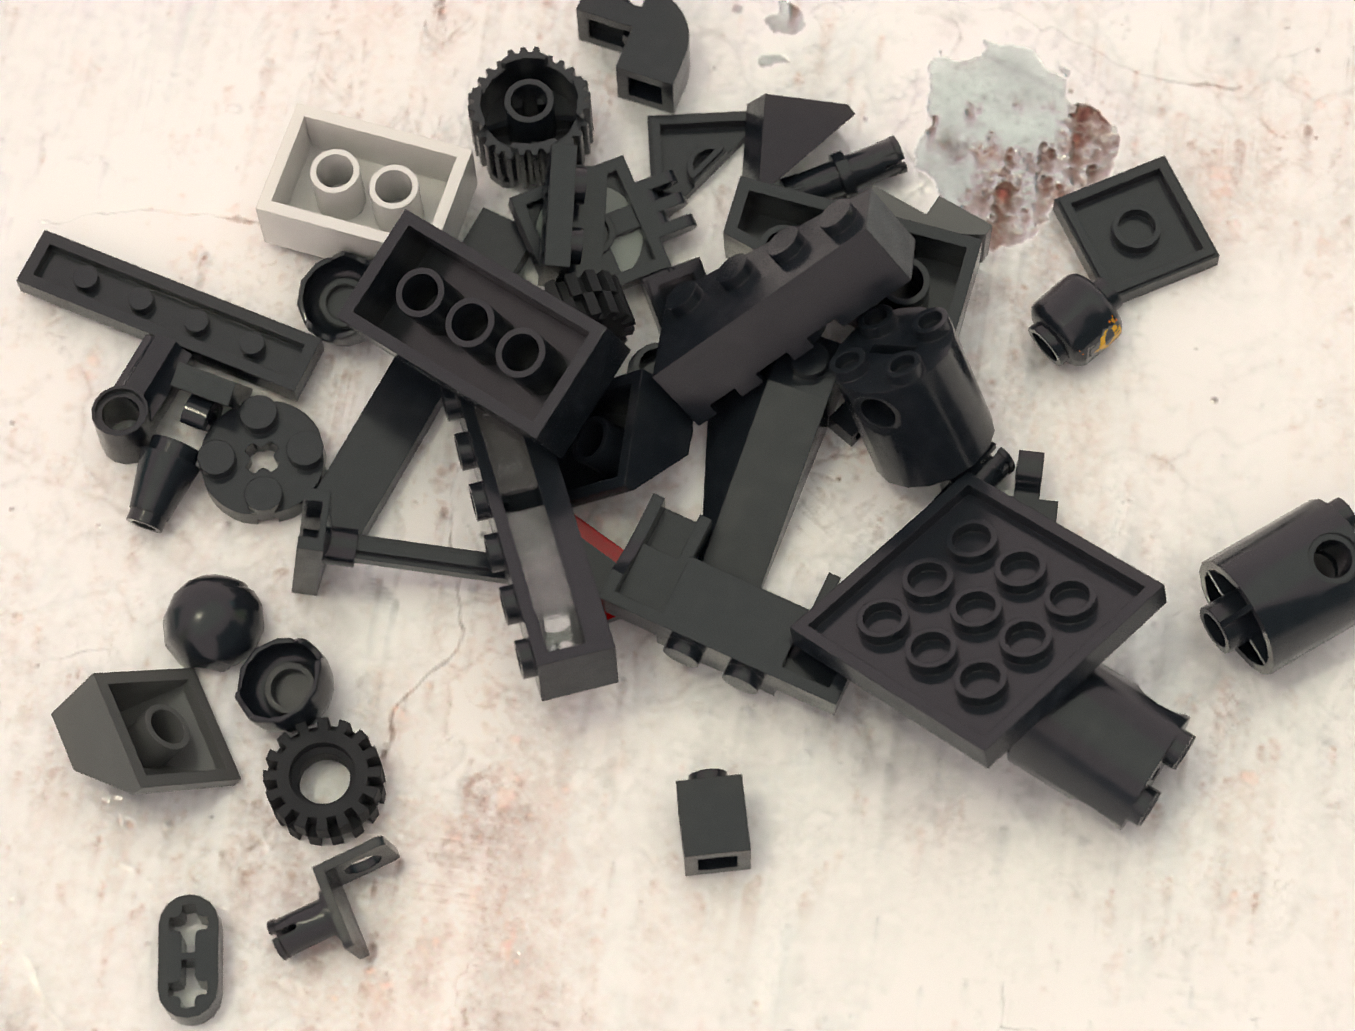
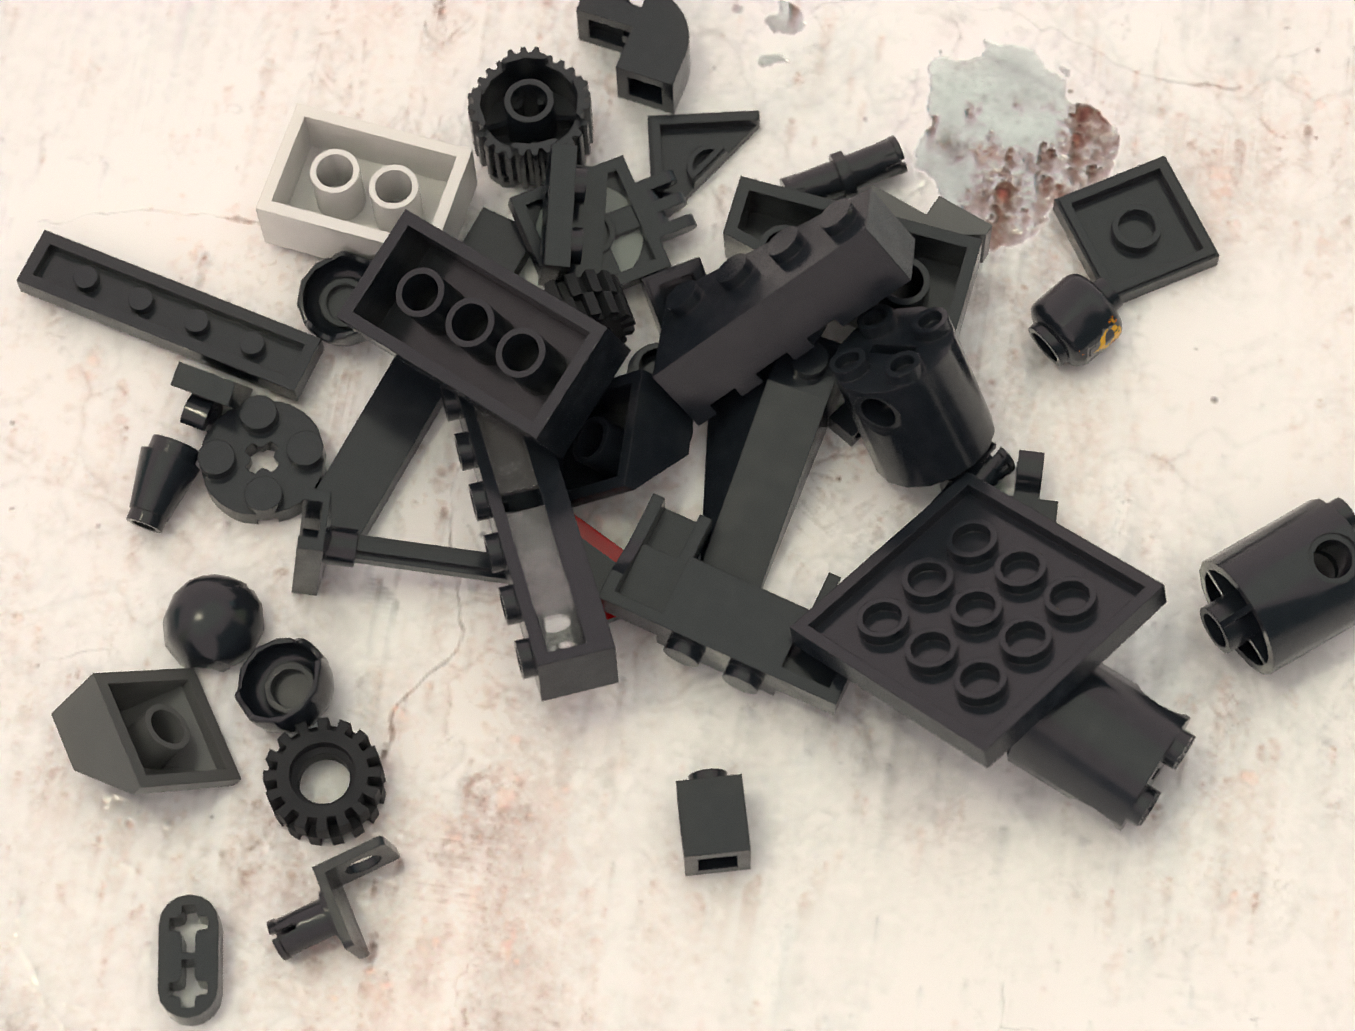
(139, 395): black piece -> none
(785, 131): black slope -> none

